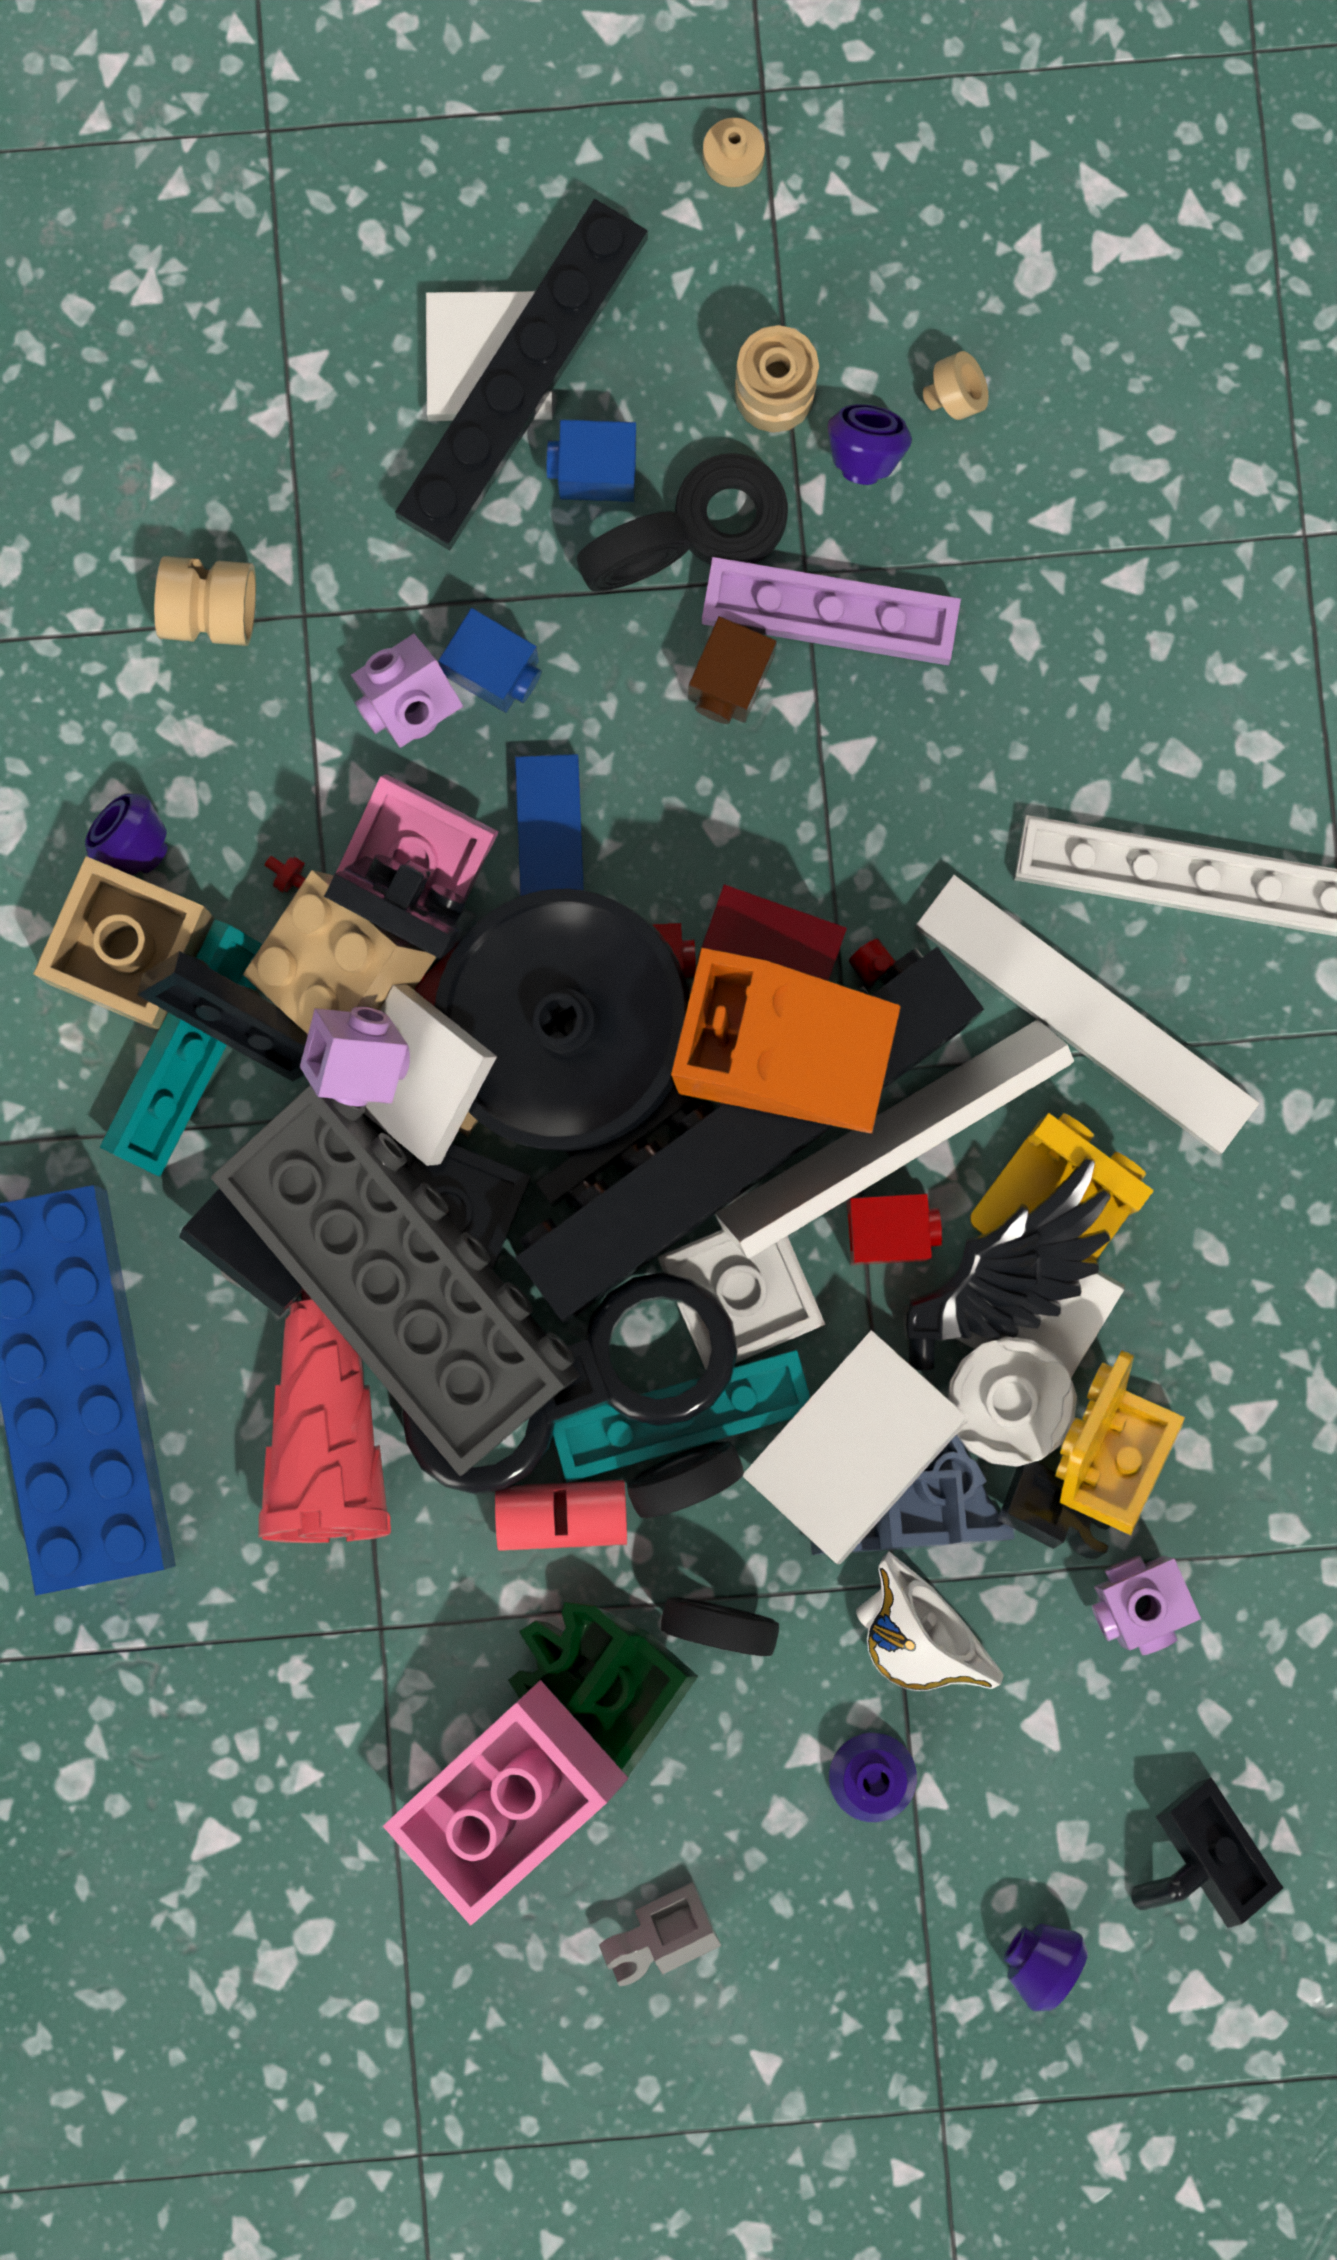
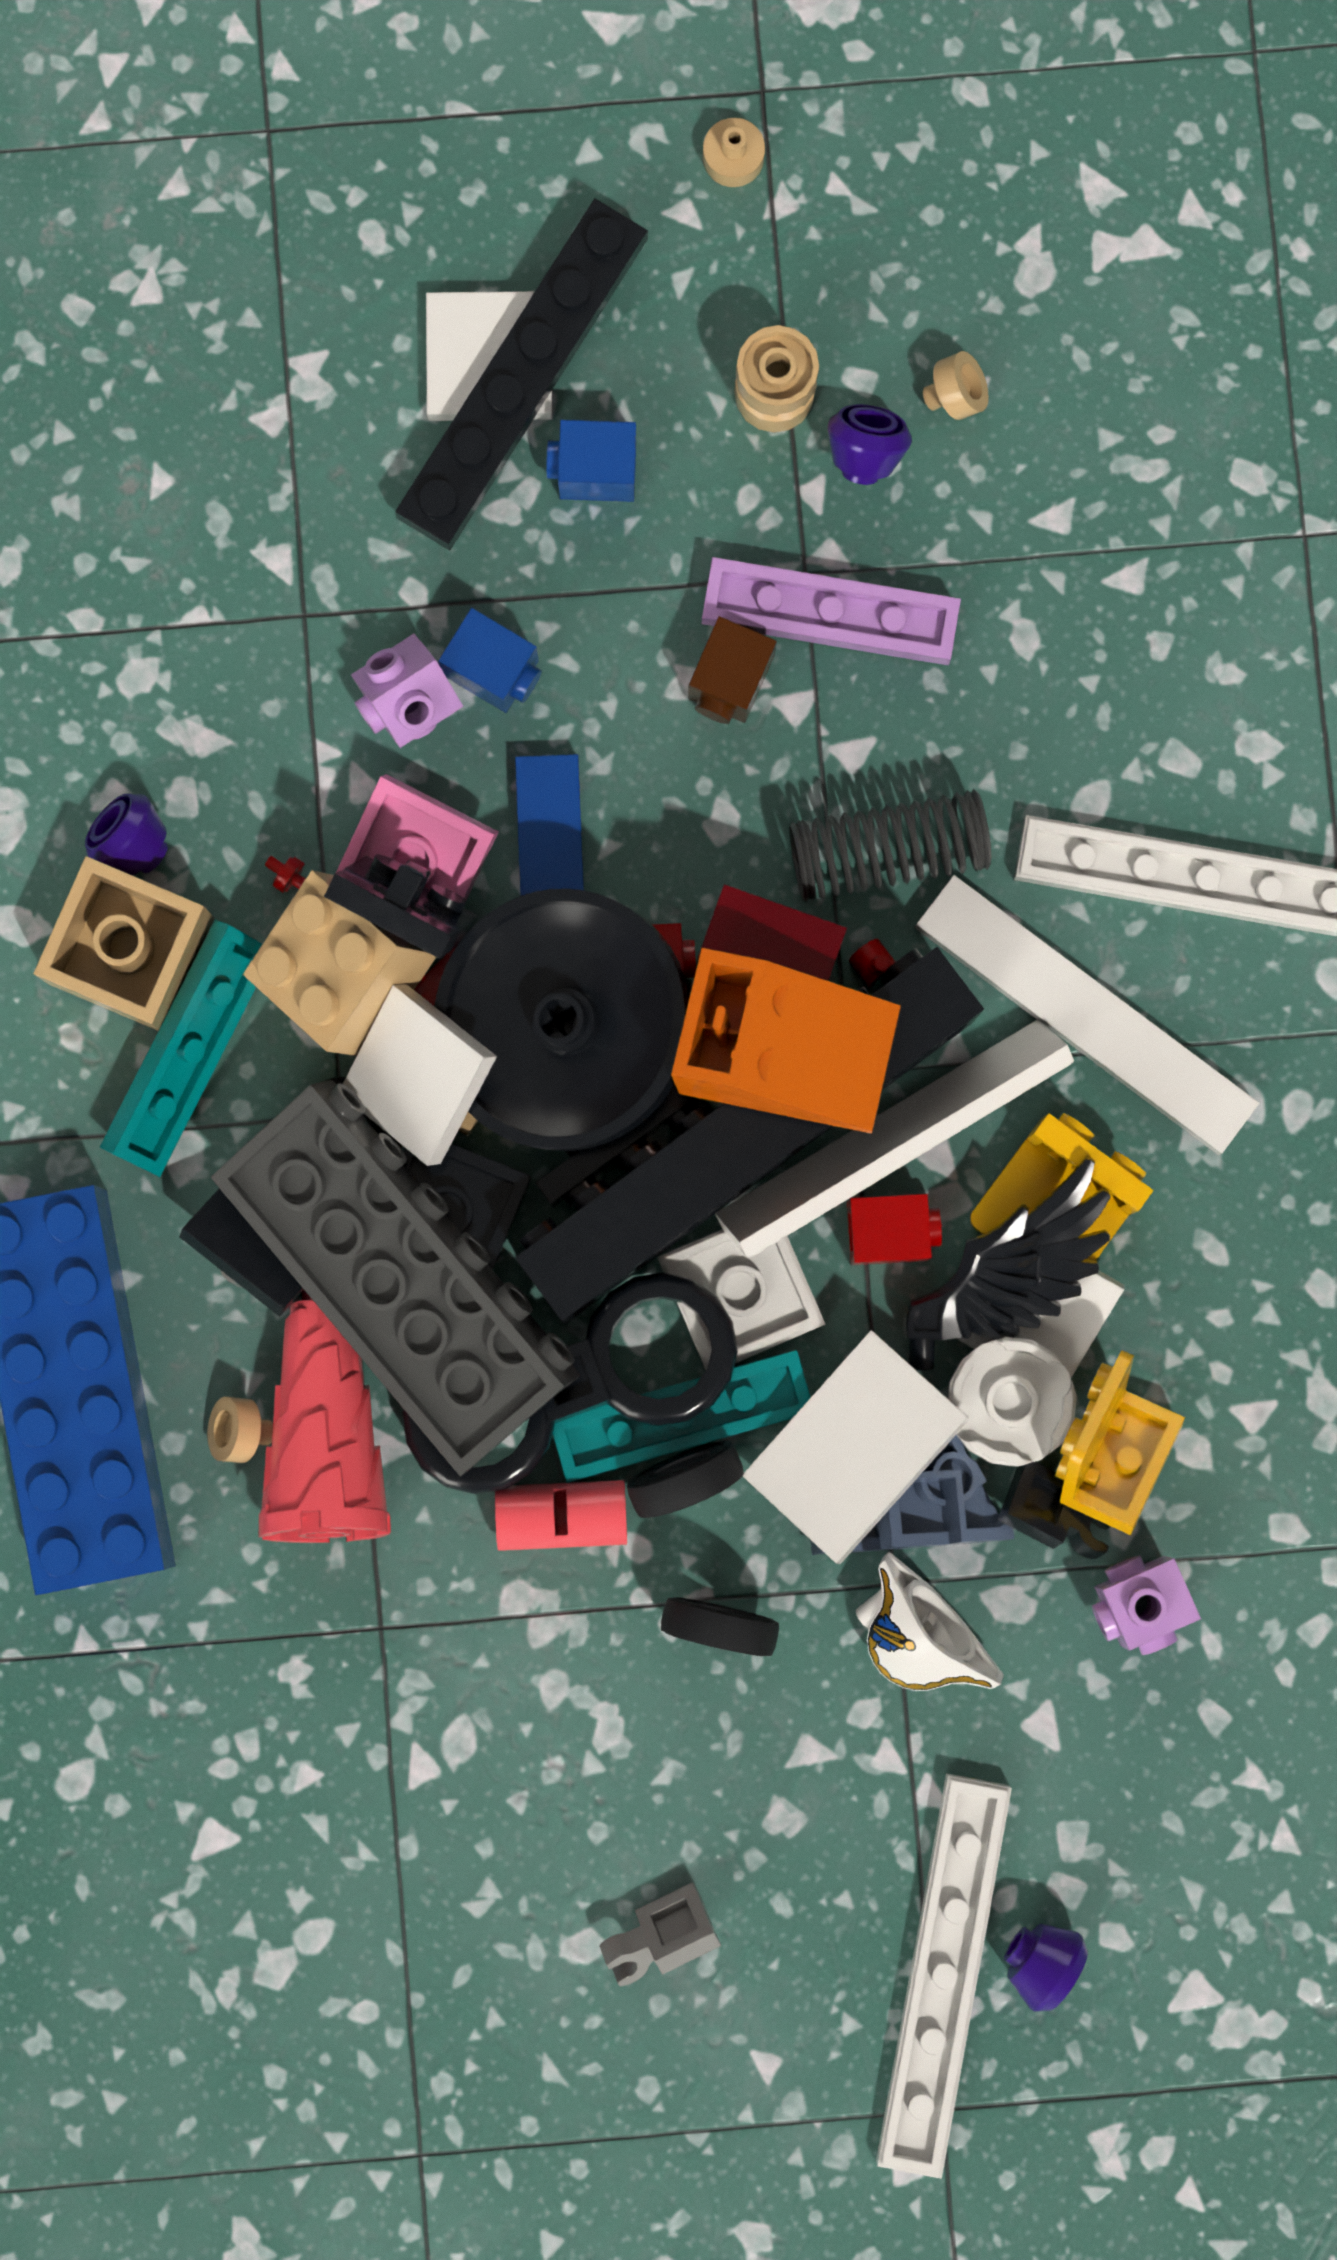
(205, 600): tan wheel -> none
(226, 1012): black plate -> none
(237, 1430): none -> tan tile
(354, 1056): lavender brick -> none
(506, 1803): bright pink brick -> none
(607, 1677): dark green plate -> none
(633, 551): black tyre -> none
(739, 473): black tyre -> none
(804, 842): none -> dark grey piece
(866, 1758): dark purple cone -> none
(943, 1976): none -> white tile
(1216, 1856): black plate -> none

